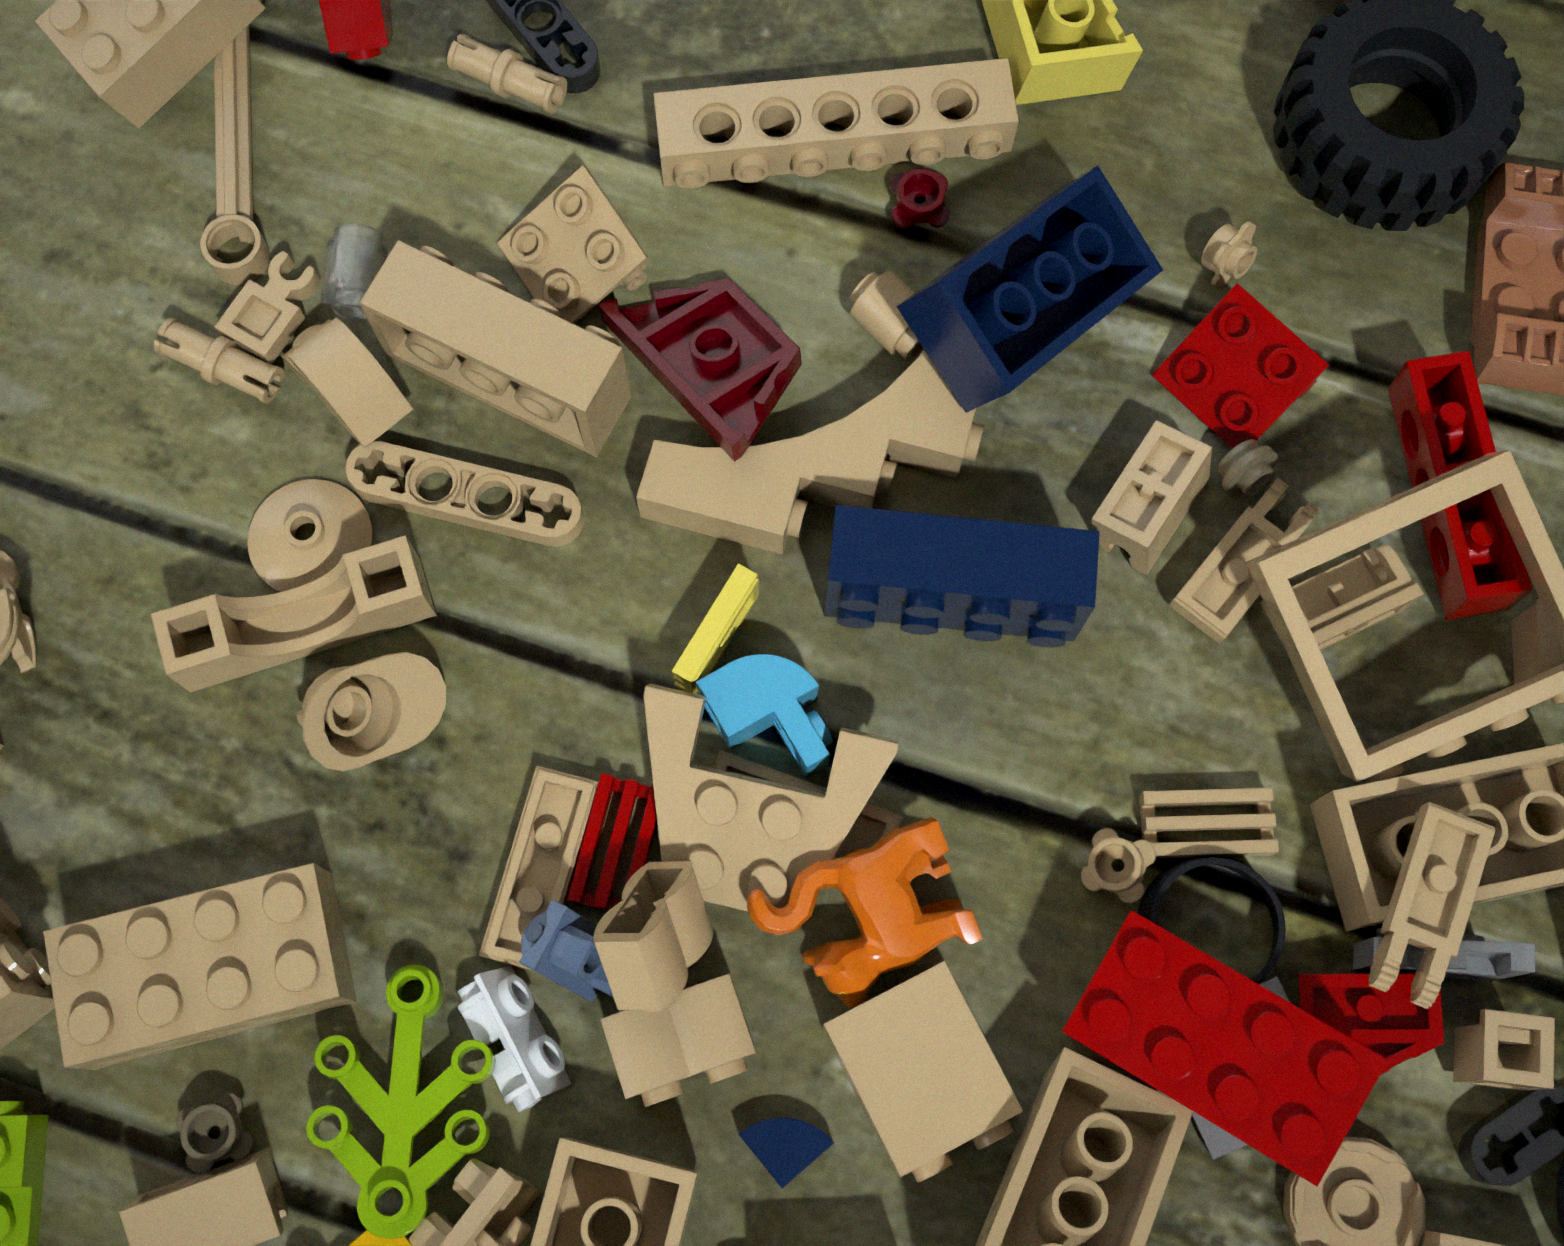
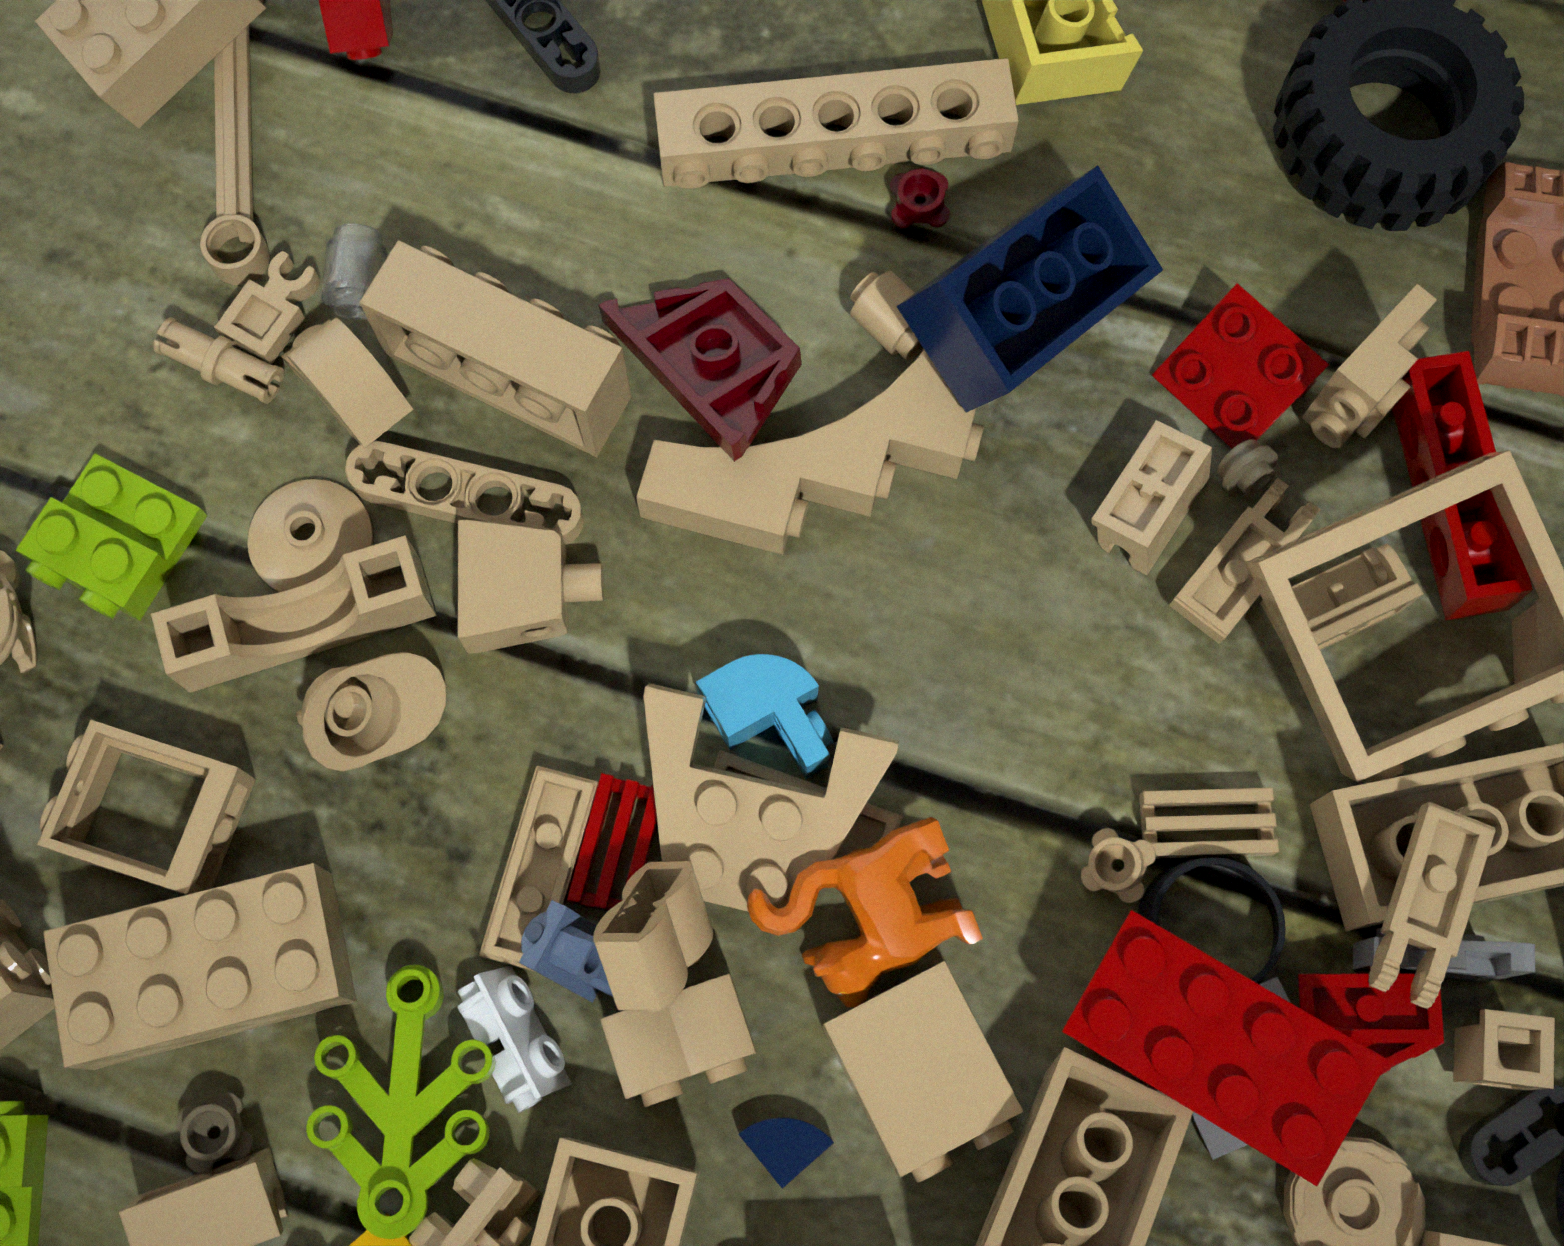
(111, 539): none -> lime plate
(208, 830): none -> tan window
(507, 73): tan pin -> none
(517, 585): none -> tan torso
(575, 248): tan hinge -> none
(717, 629): light yellow tile -> none
(961, 575): dark blue brick -> none
(1230, 253): tan plate -> none
(1372, 375): none -> tan plate

